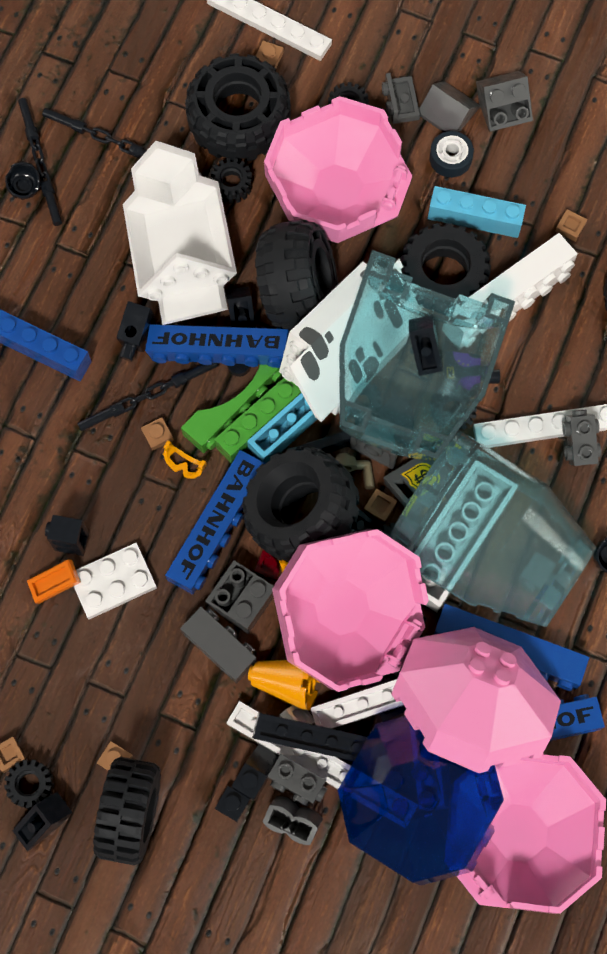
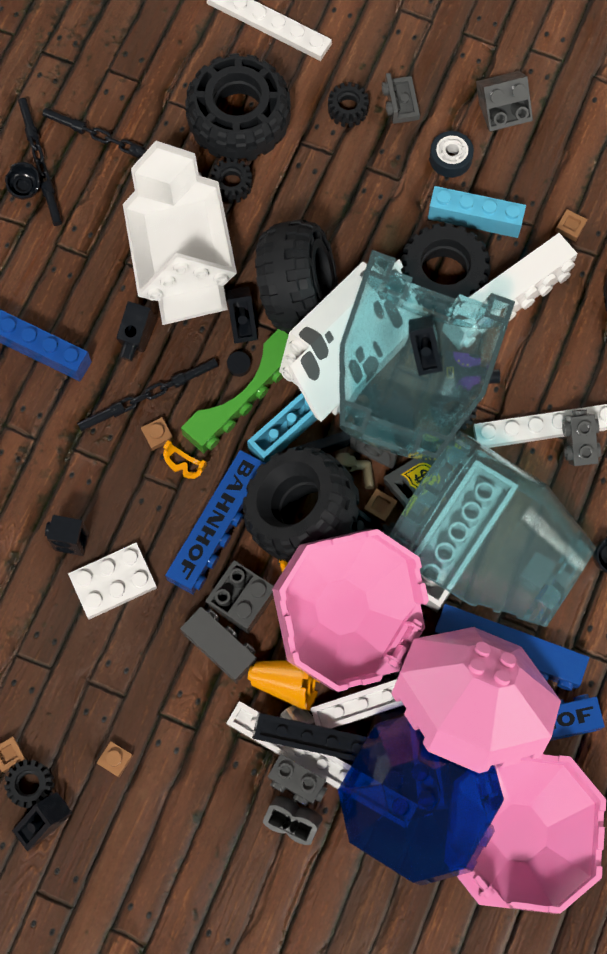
(53, 581): orange tile -> none
(127, 811): black tyre -> none
(216, 345): blue brick -> none
(232, 804): black plate -> none
(255, 772): black slope -> none
(256, 417): bright green arch -> none
(267, 566): dark red tile -> none
(270, 53): medium nougat plate -> none
(338, 168): bright pink windscreen -> none
(447, 107): dark grey slope -> none

